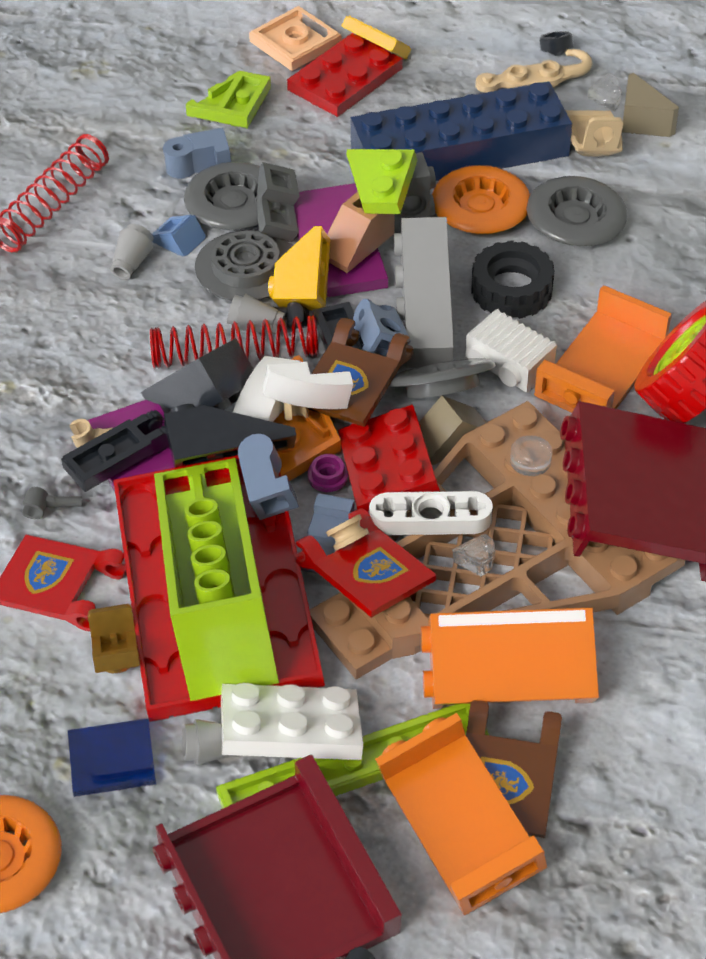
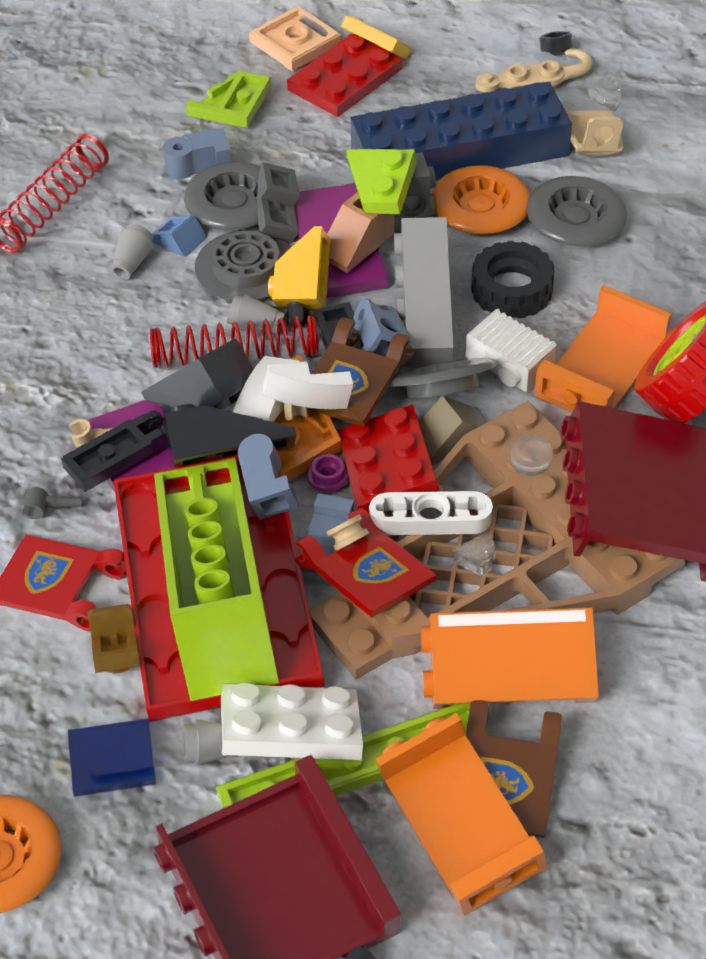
(648, 110): dark tan slope -> none

